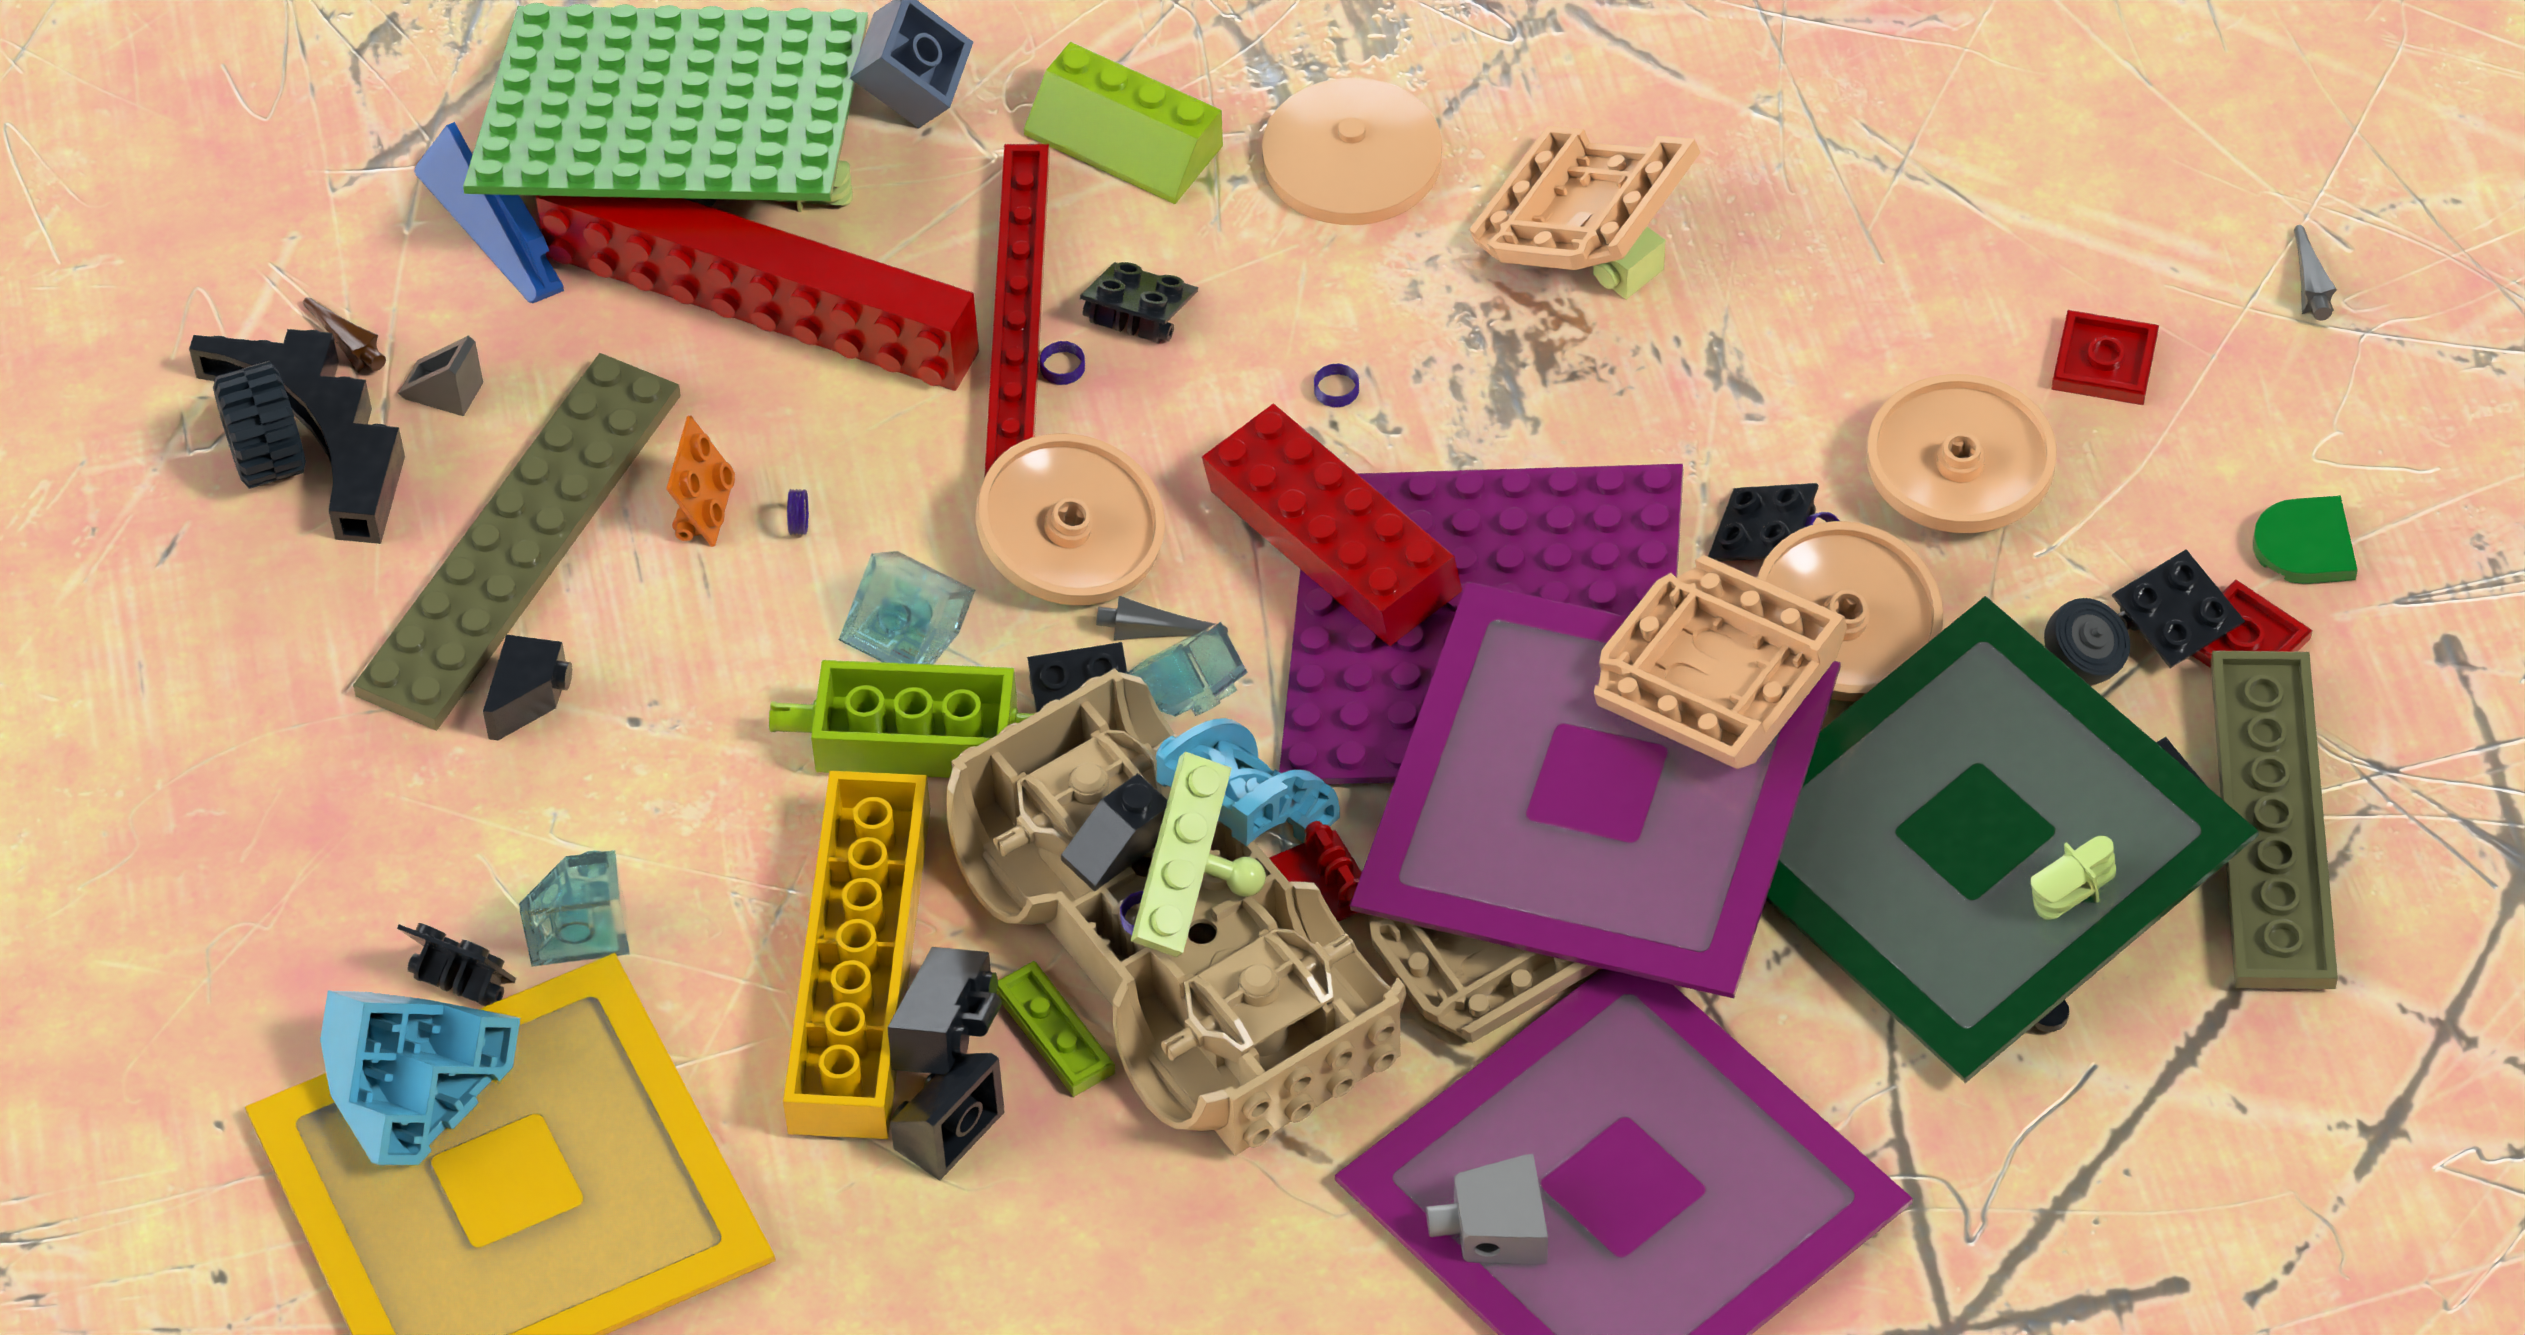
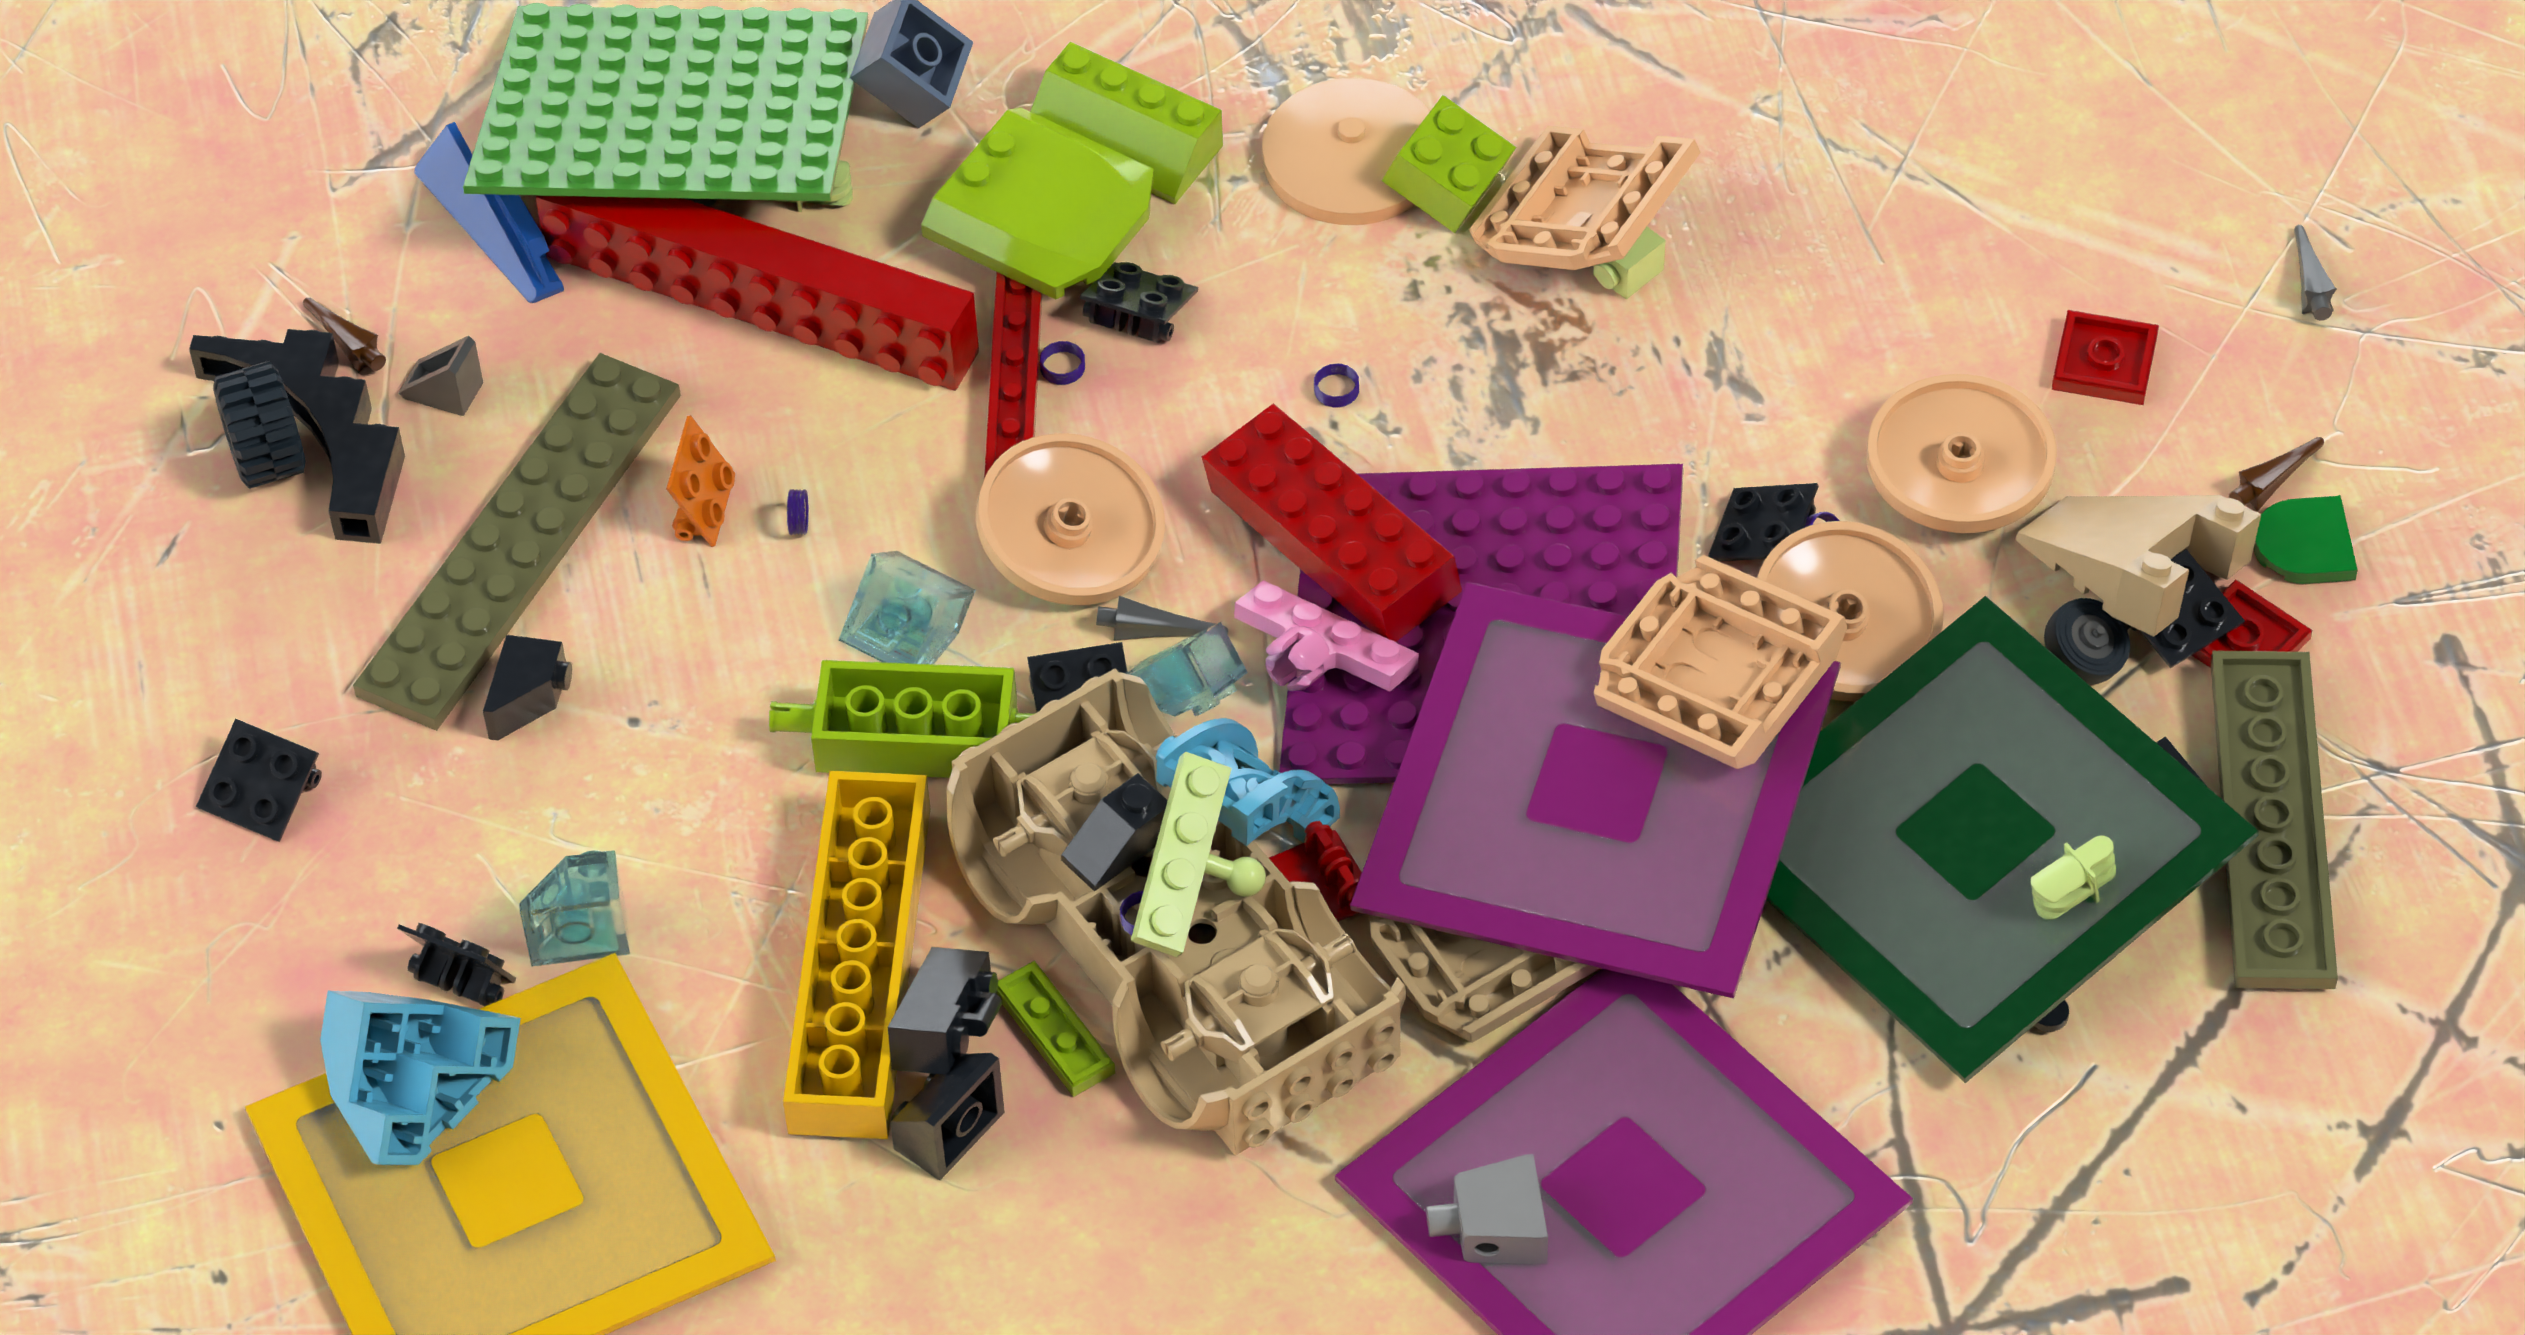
(259, 780): none -> black hinge
(1041, 204): none -> lime wedge
(1319, 640): none -> bright pink plate
(1448, 164): none -> lime brick
(2127, 544): none -> tan wedge
(2262, 480): none -> reddish brown piece

